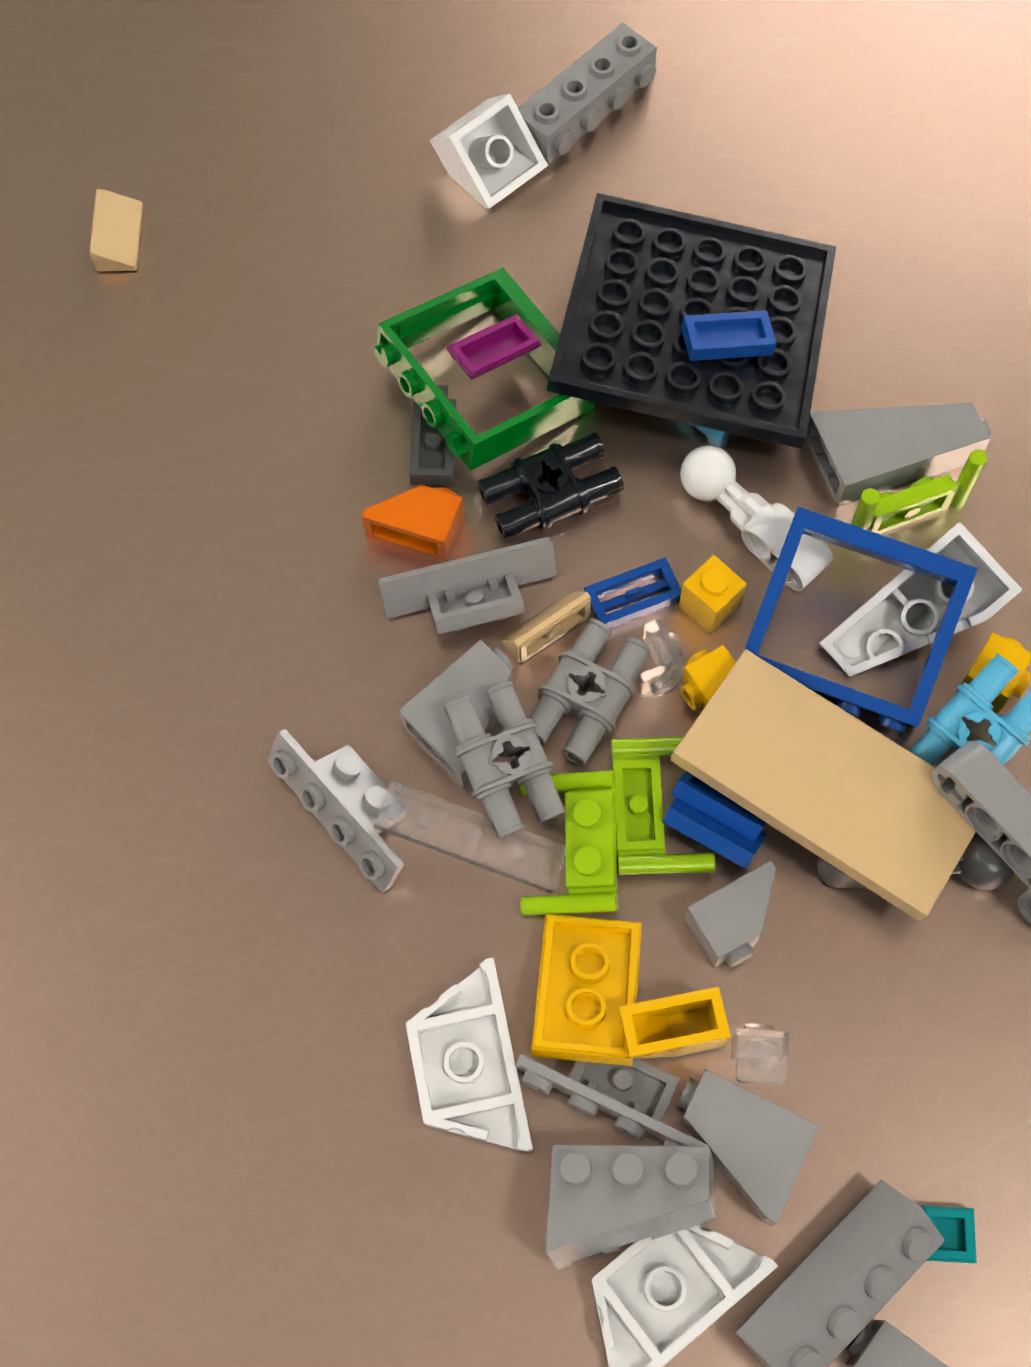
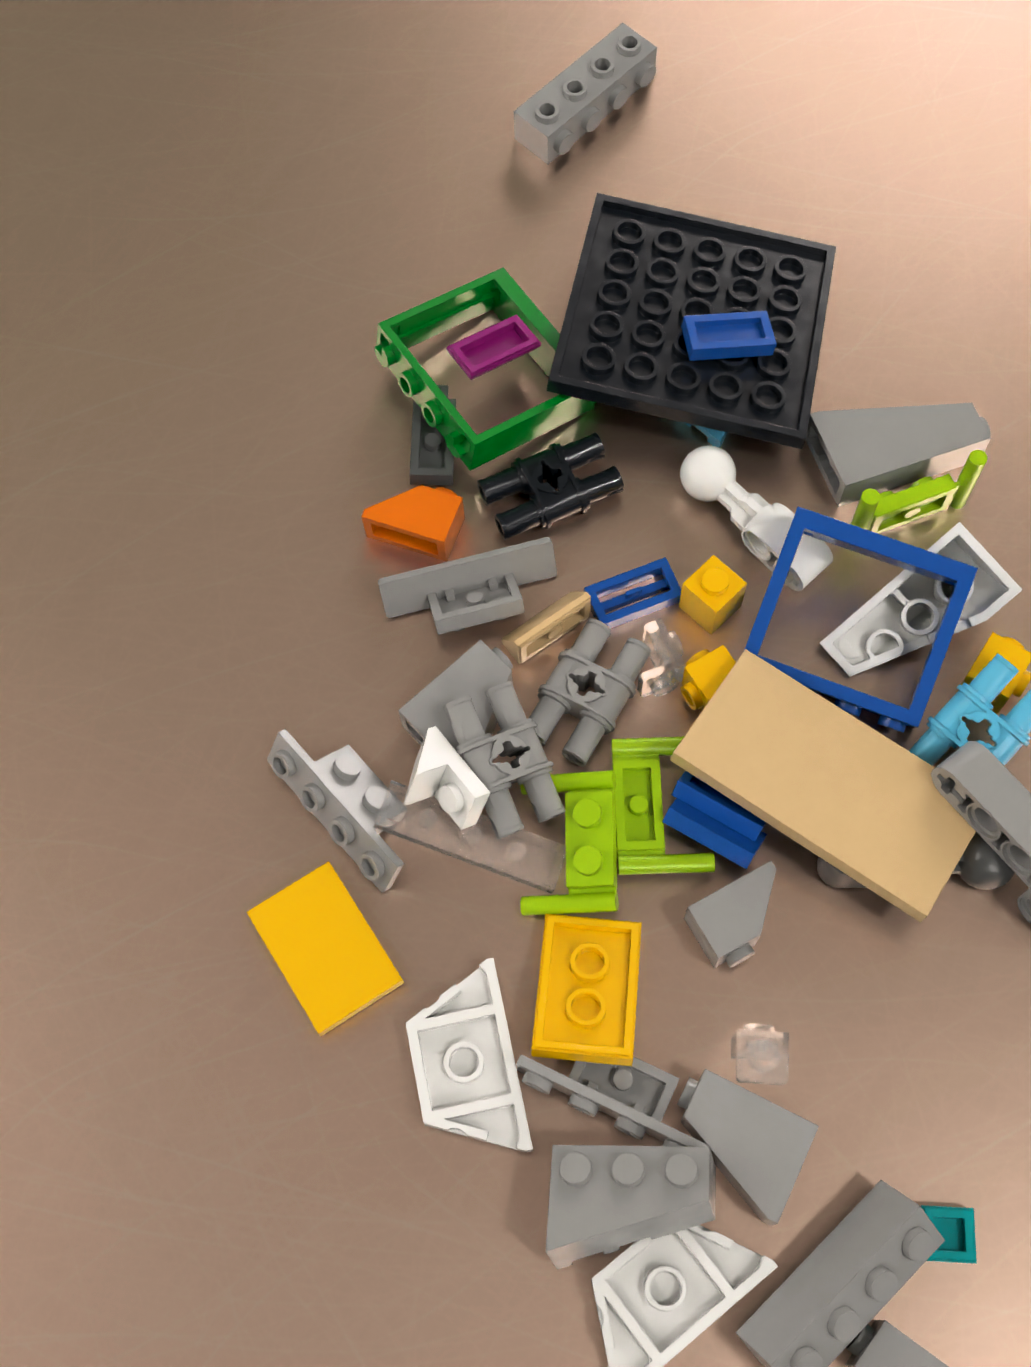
(115, 232): tan slope -> none
(325, 948): none -> yellow tile
(447, 777): none -> white slope
(490, 150): white slope -> none
(676, 1025): yellow slope -> none

